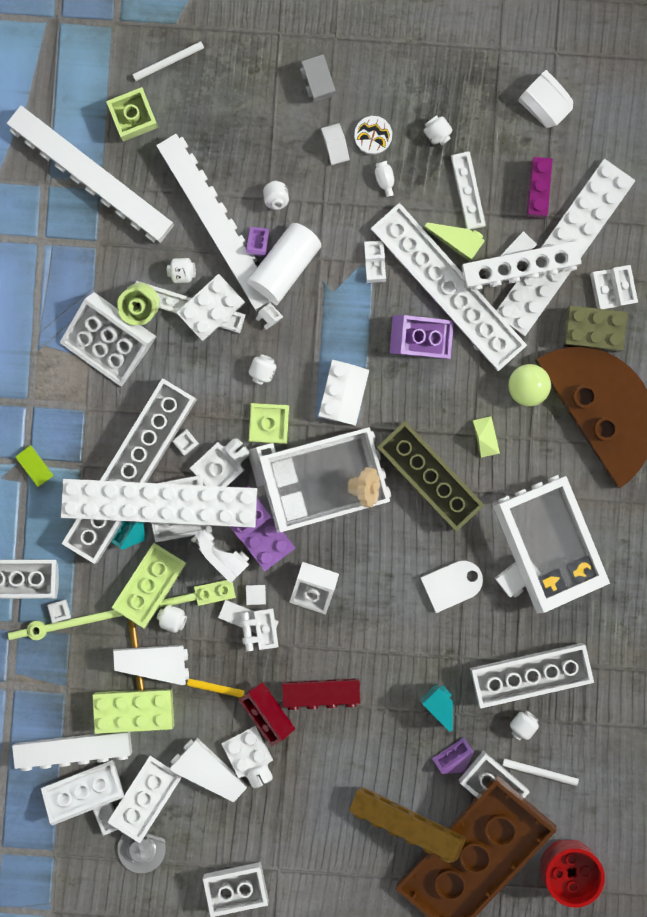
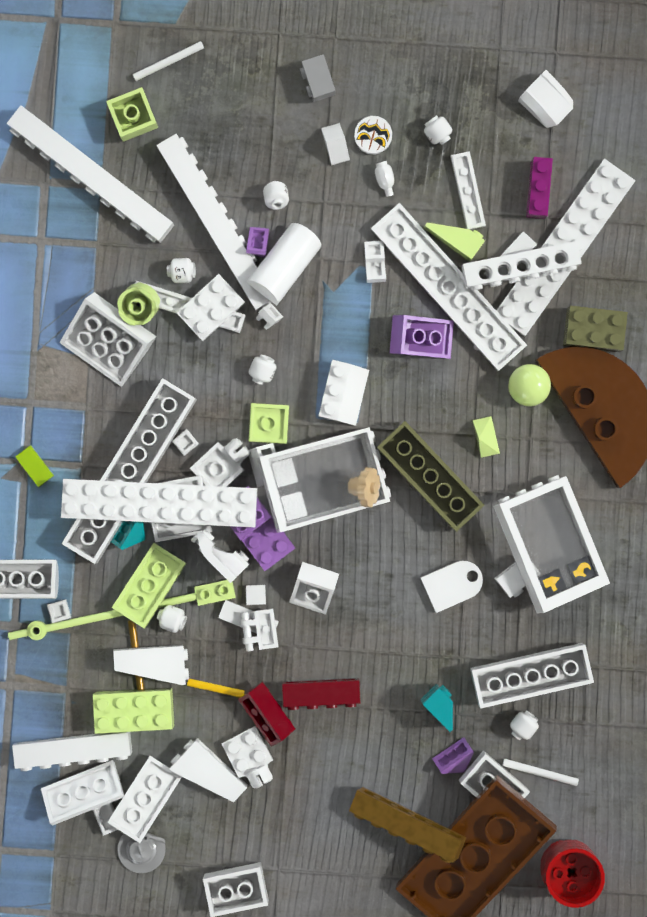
(614, 287): white slope -> none

